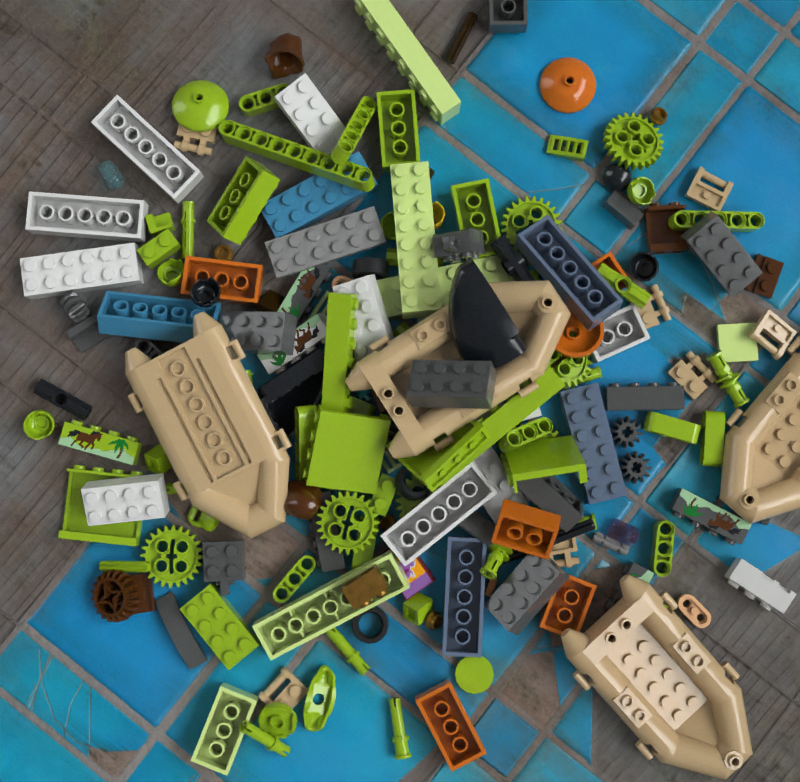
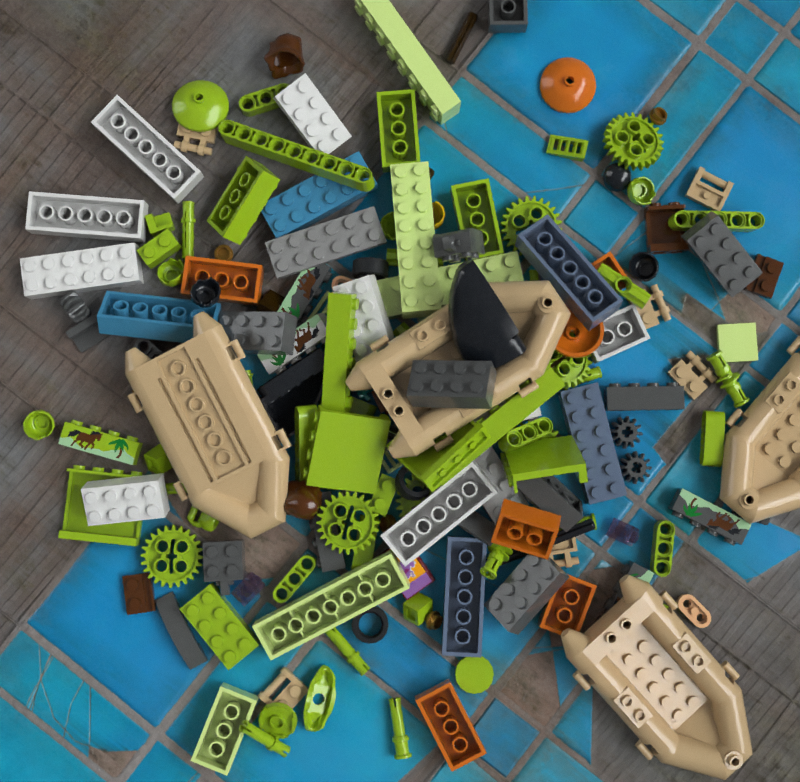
(53, 393): black piece -> none
(111, 175): clear light blue brick -> none
(115, 596): reddish brown gear -> none
(125, 566): lime axle -> none
(248, 589): none -> clear purple bracket
(353, 130): lime beam -> none
(365, 587): pearl gold brick -> none
(490, 587): reddish brown tile -> none
(511, 261): black piece -> none
(610, 543): light grey axle -> none
(622, 210): dark grey panel -> none
(671, 427): lime beam -> none
(759, 586): white wedge -> none
(774, 328): tan plate -> none

